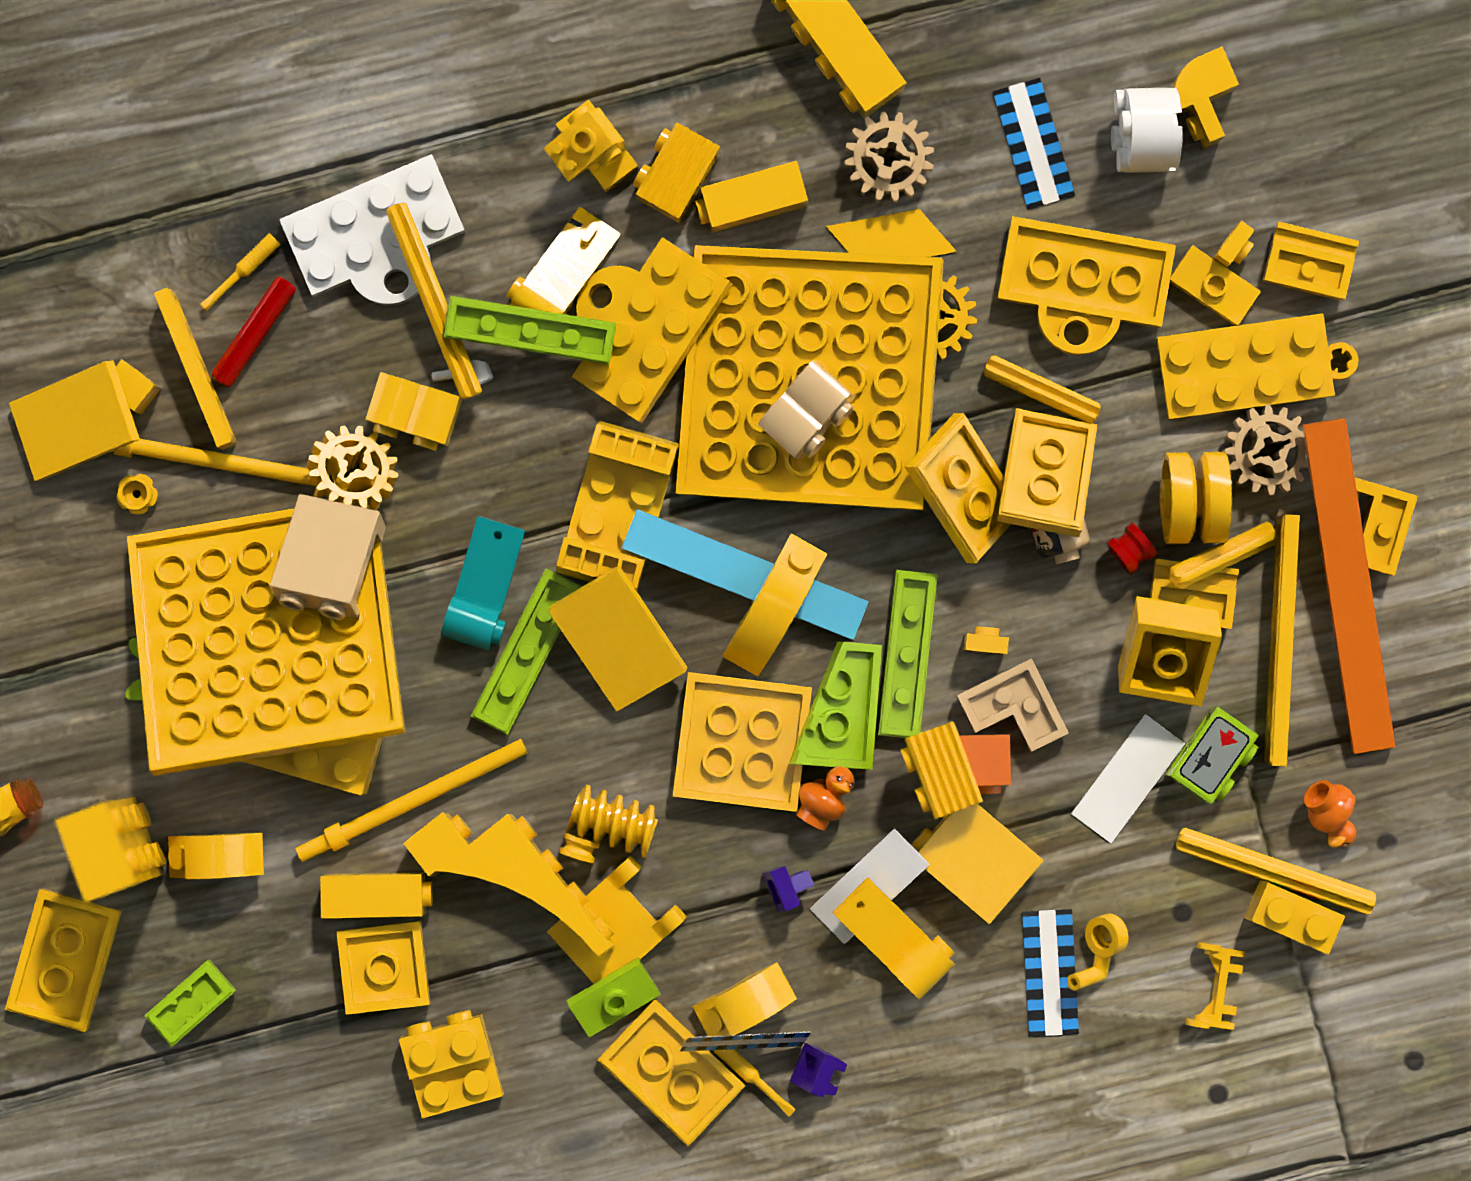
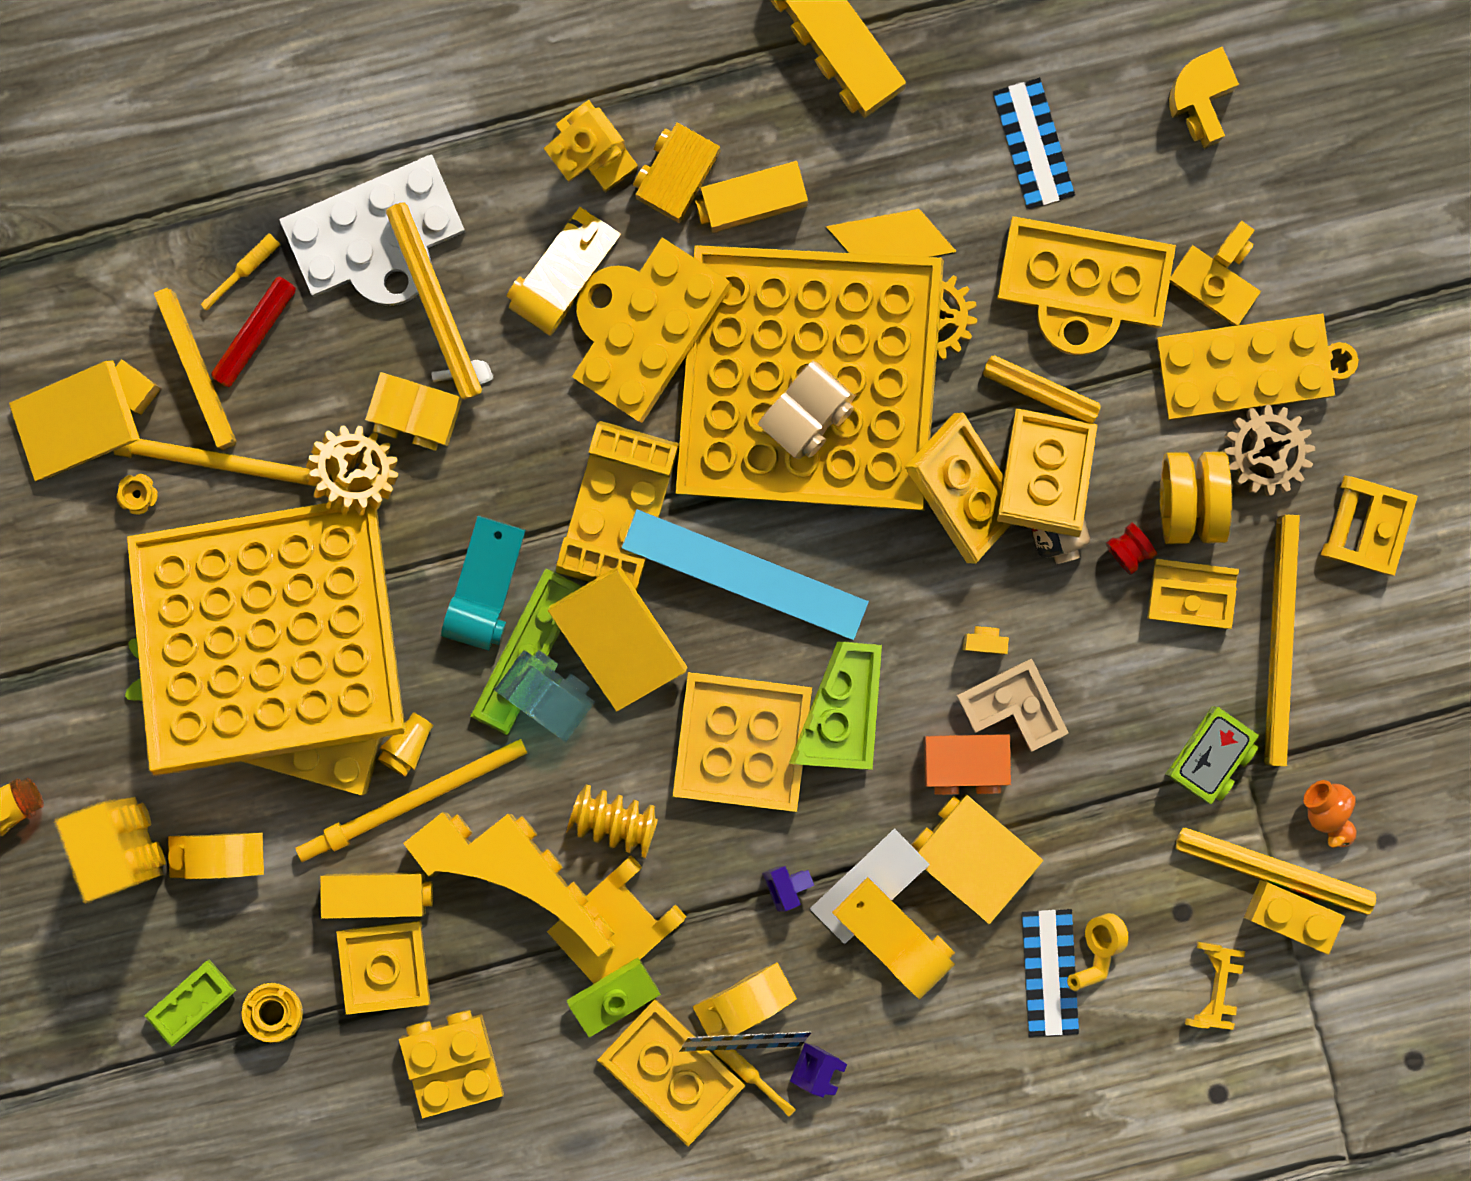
(63, 960): yellow tile -> none
(258, 999): none -> yellow wheel
(326, 556): tan panel -> none
(404, 750): none -> yellow cone
(529, 329): lime tile -> none
(546, 695): none -> clear light blue brick
(579, 847): yellow bush -> none
(775, 605): yellow arch -> none
(822, 798): orange animal -> none
(907, 654): lime tile -> none
(908, 161): tan gear -> none
(941, 769): yellow brick -> none
(1128, 778): white sticker -> none
(1147, 130): white brick -> none
(1169, 651): yellow brick -> none
(1223, 555): yellow axle -> none
(1310, 261): yellow plate -> none
(1348, 585): orange tile -> none

